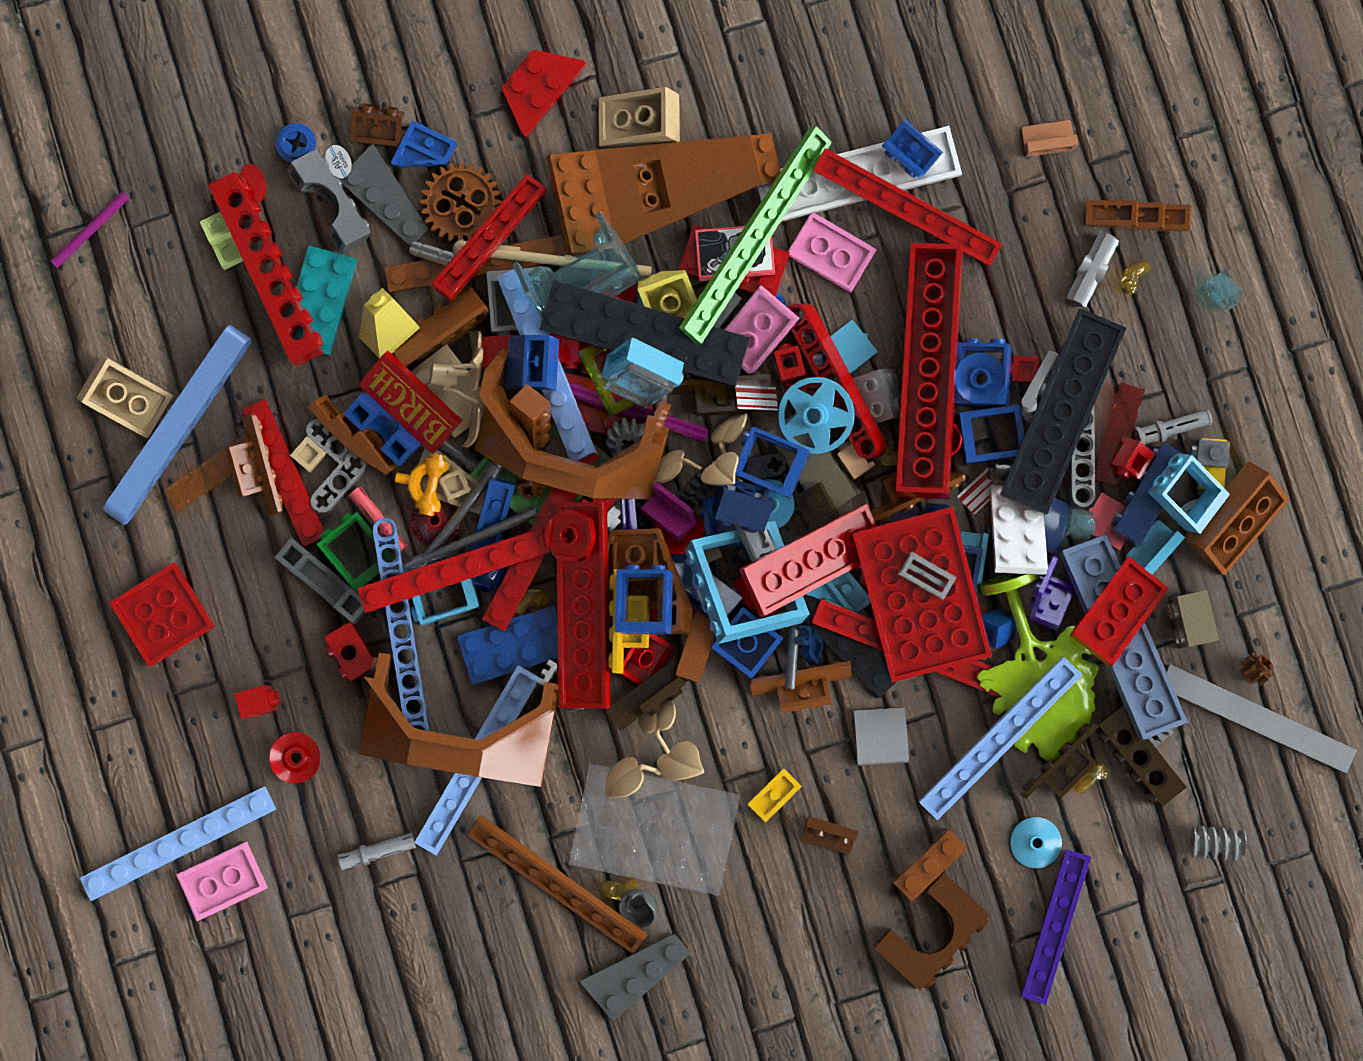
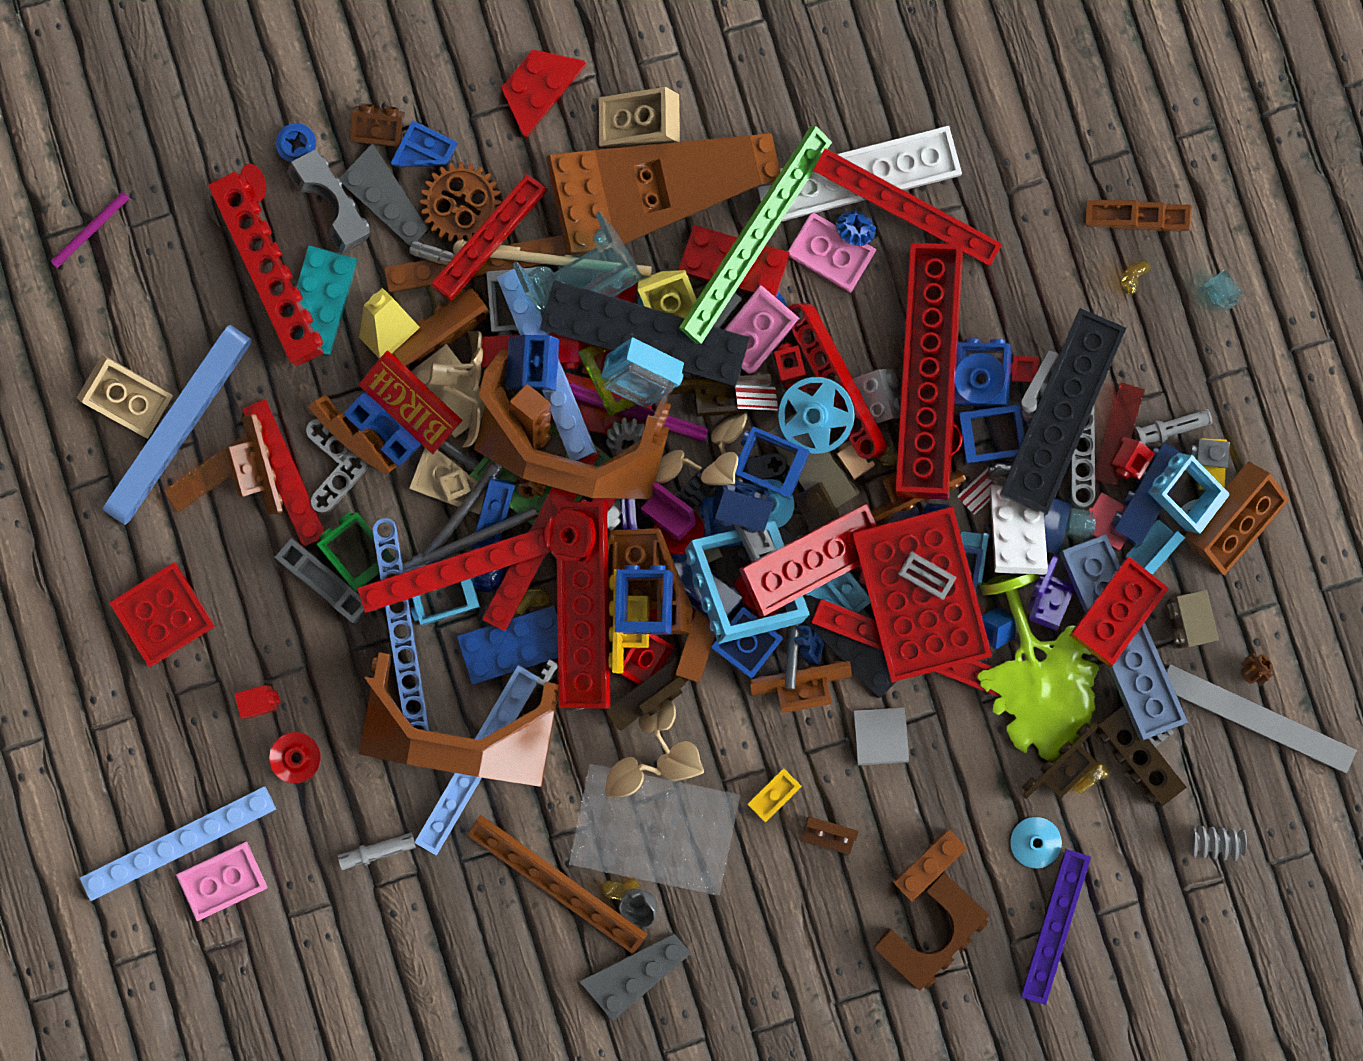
(221, 240): yellowish green slope -> none
(308, 454): tan plate -> none
(338, 161): white sticker -> none
(349, 636): red brick -> none
(373, 514): coral pin -> none
(426, 531): dish -> none
(434, 467): light orange piece -> none
(716, 243): tile -> none
(849, 232): none -> blue gear
(853, 346): medium azure piece -> none
(912, 150): blue bracket -> none
(1000, 737): light blue plate -> none
(1048, 138): nougat panel -> none
(1092, 270): light grey piece -> none

